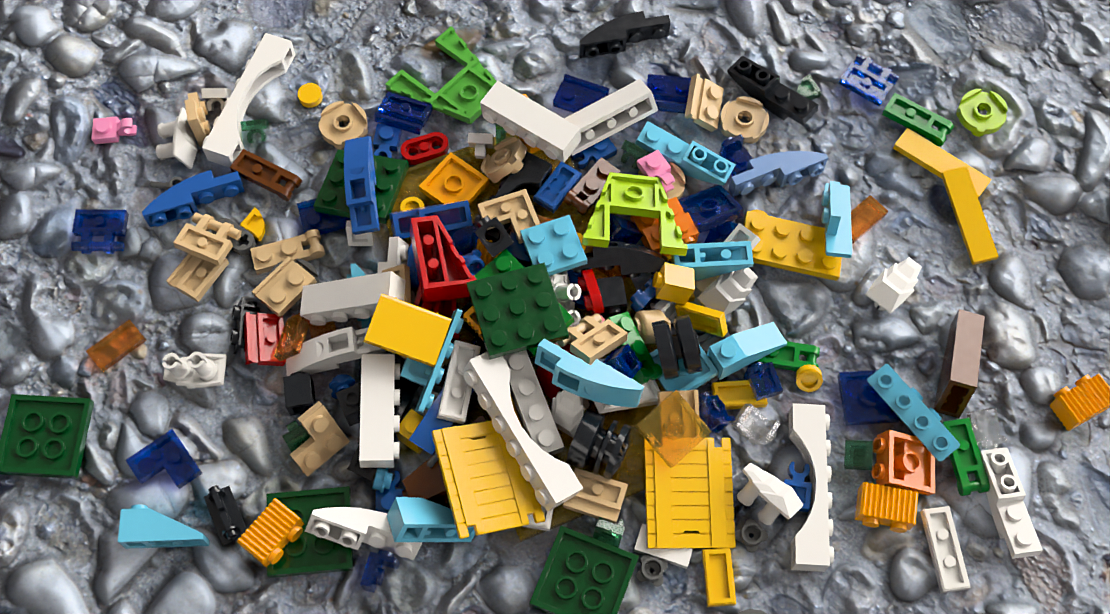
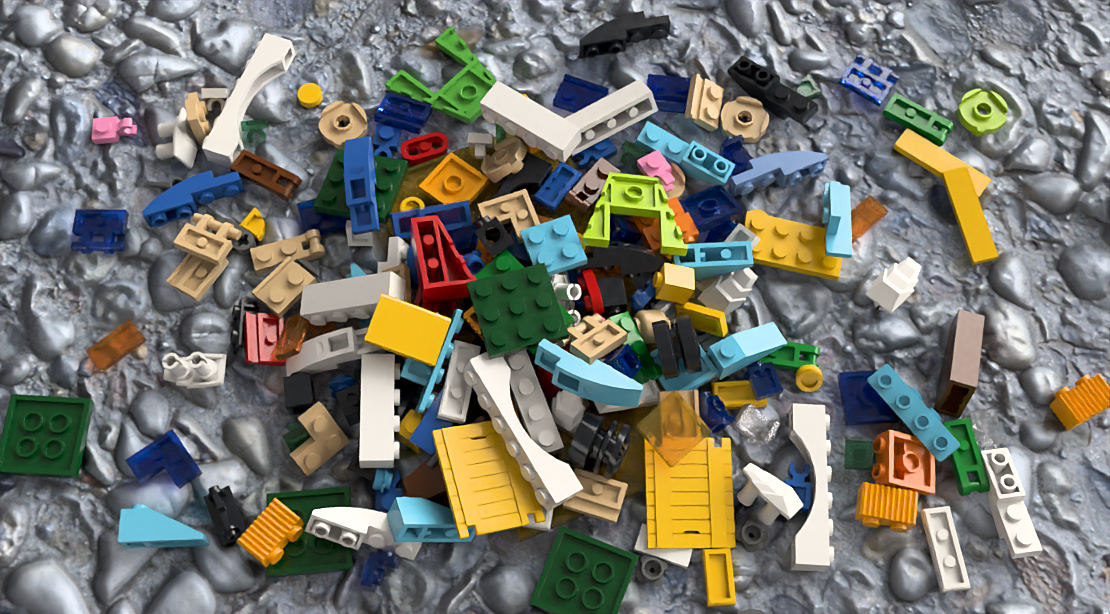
(609, 532): clear green tile -> none

